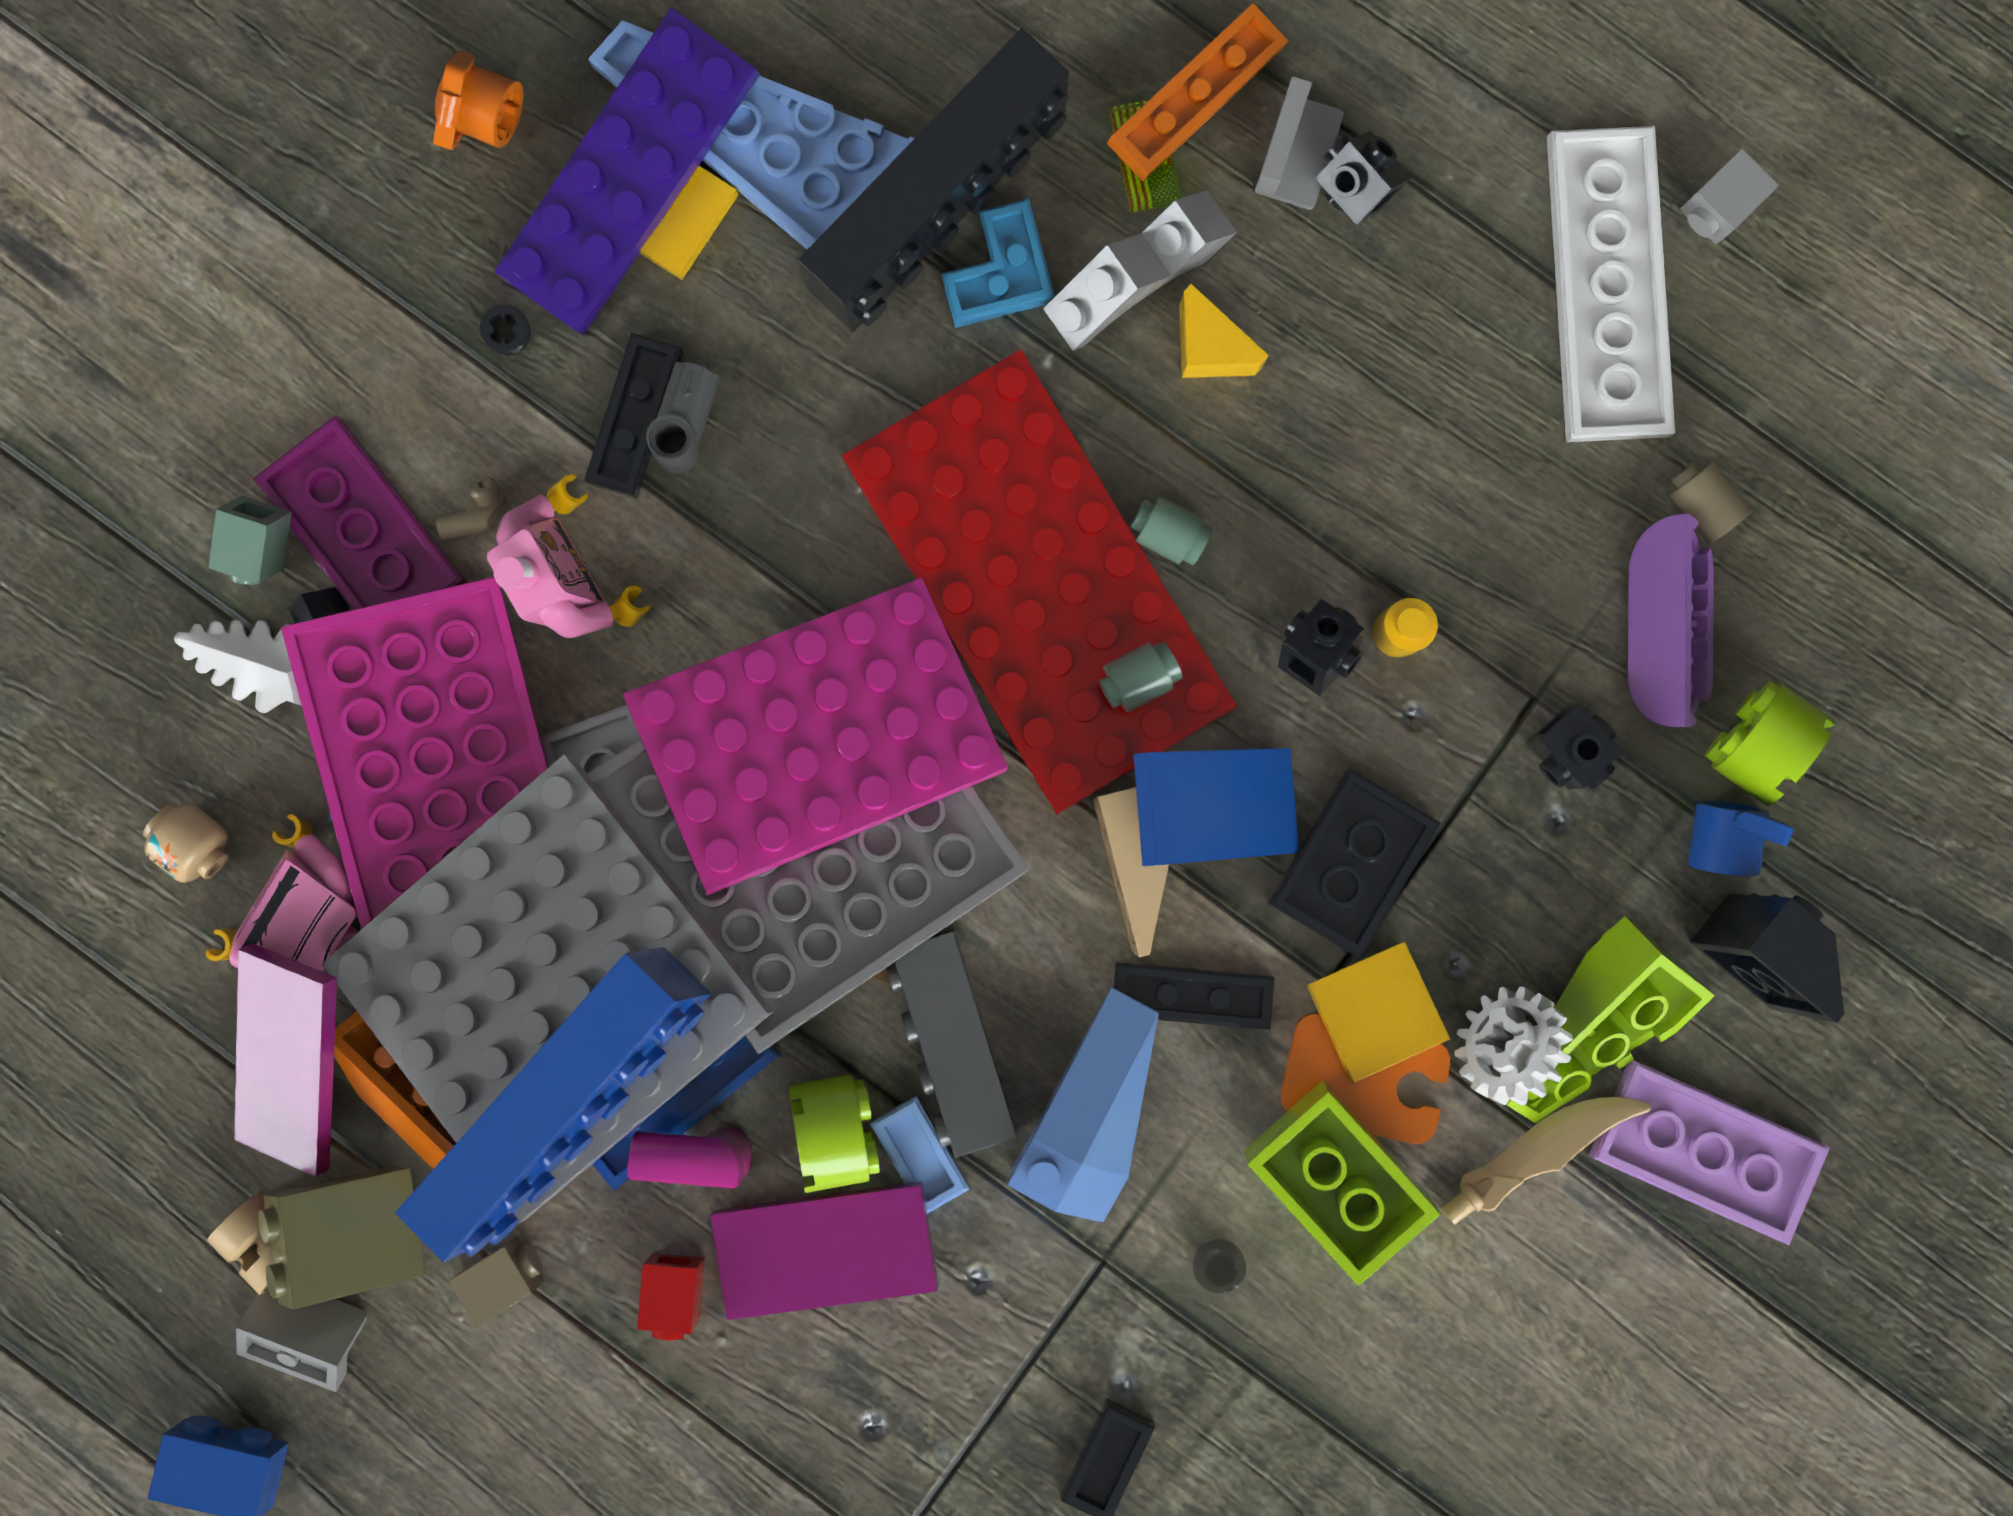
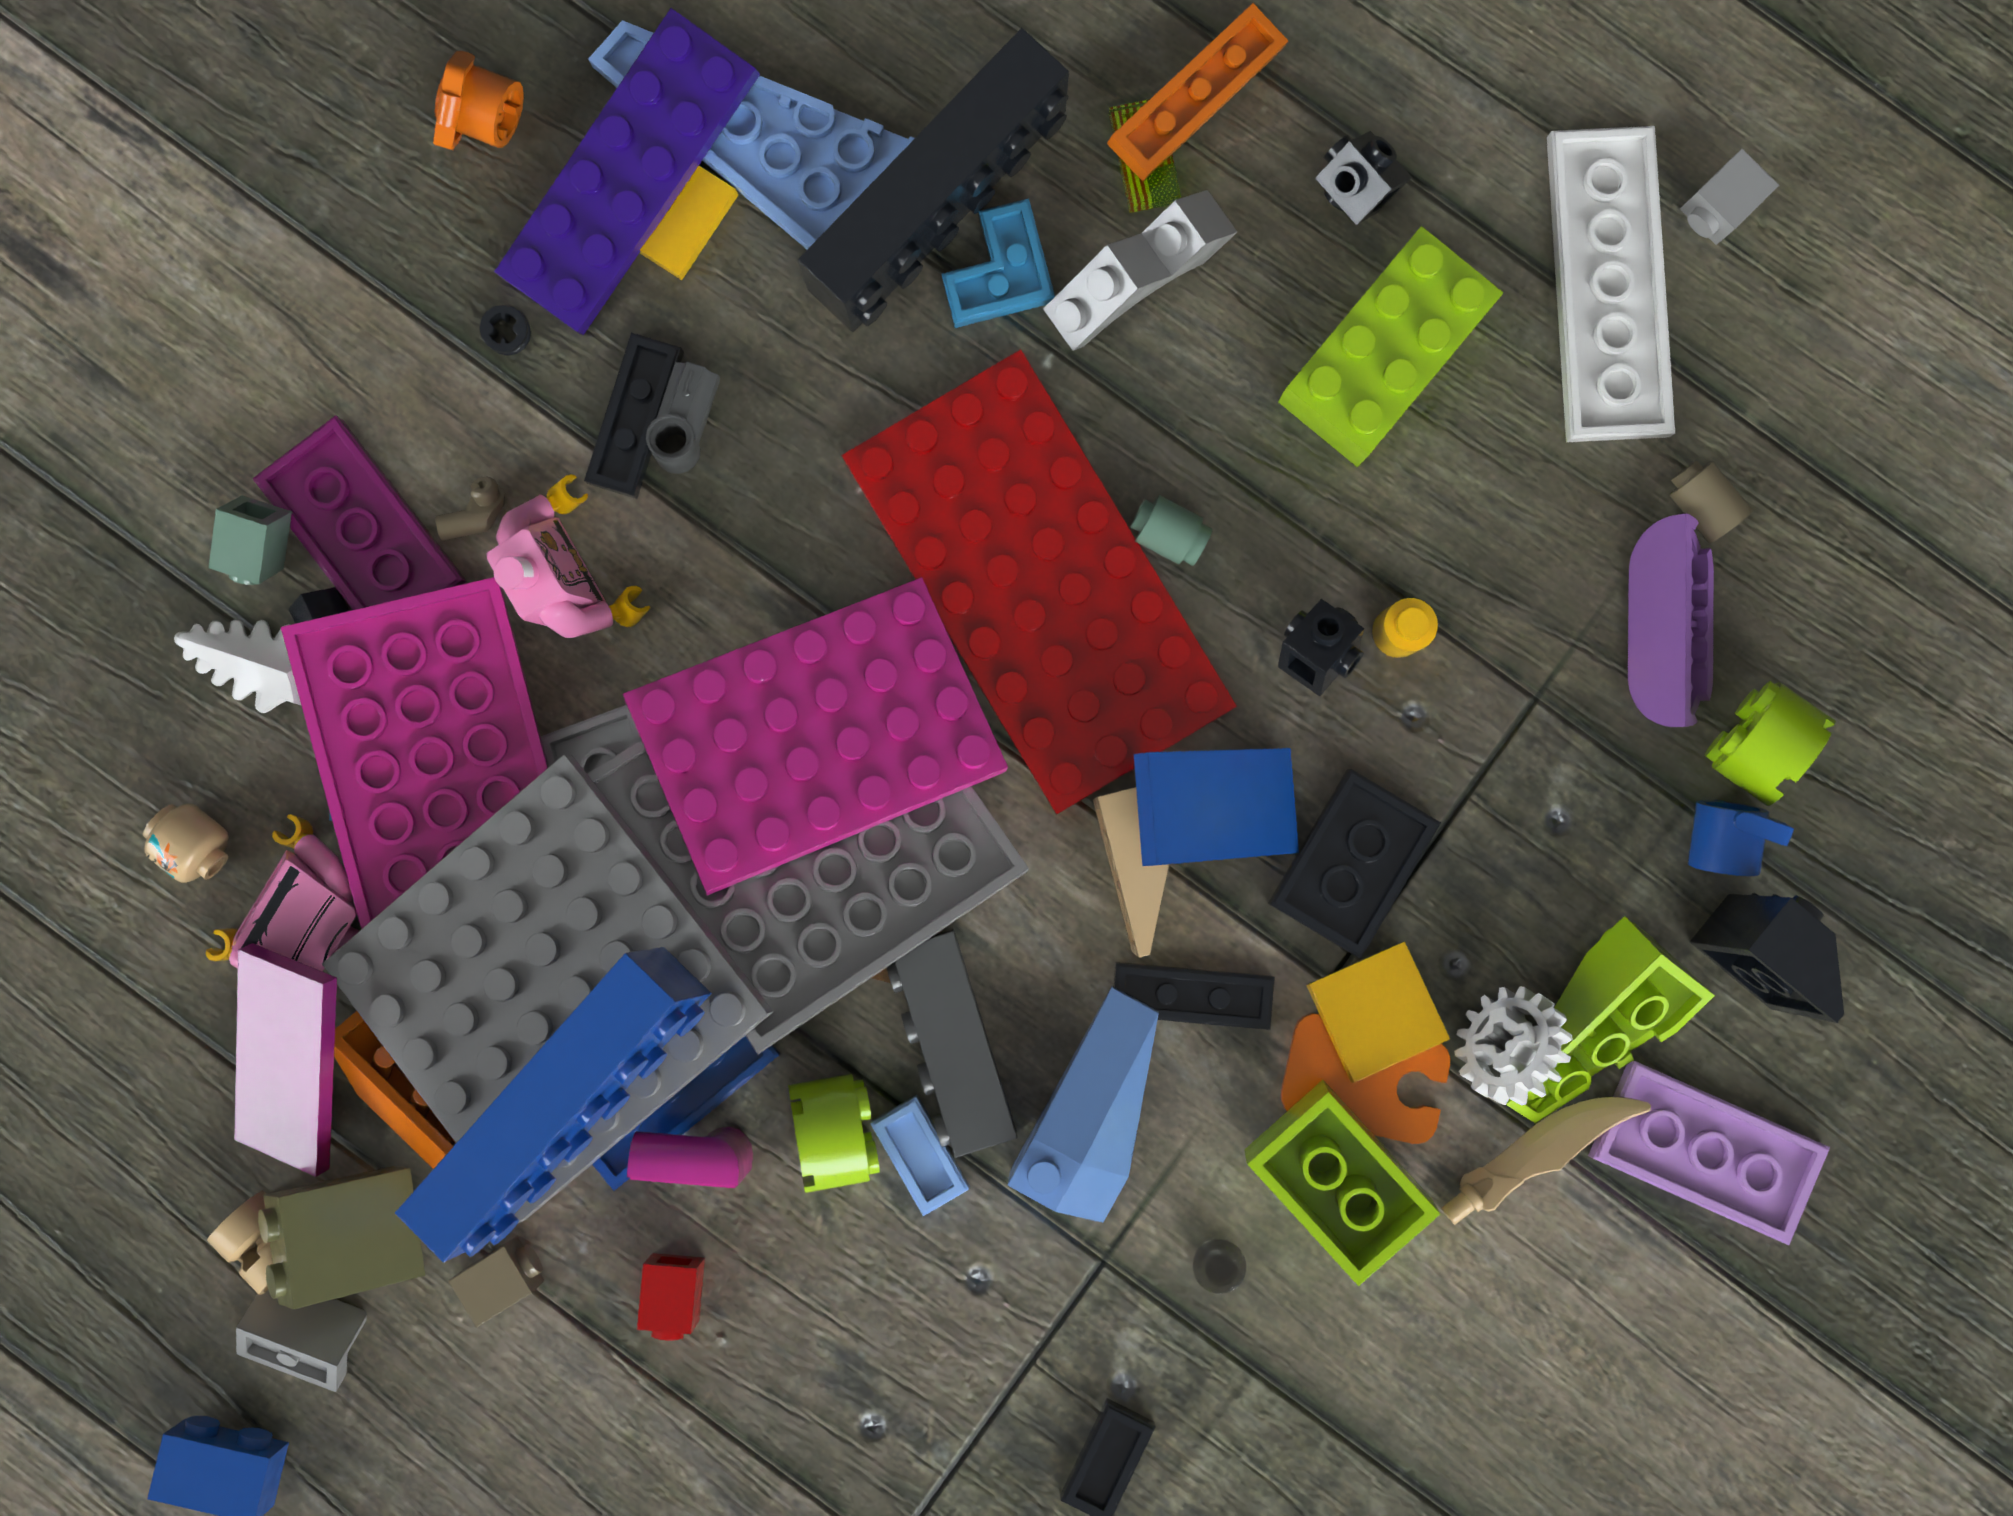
(824, 1250): magenta tile -> none
(1140, 676): sand green brick -> none
(1213, 342): yellow slope -> none
(1298, 147): light grey panel -> none
(1389, 346): none -> lime brick
(1576, 749): black brick -> none

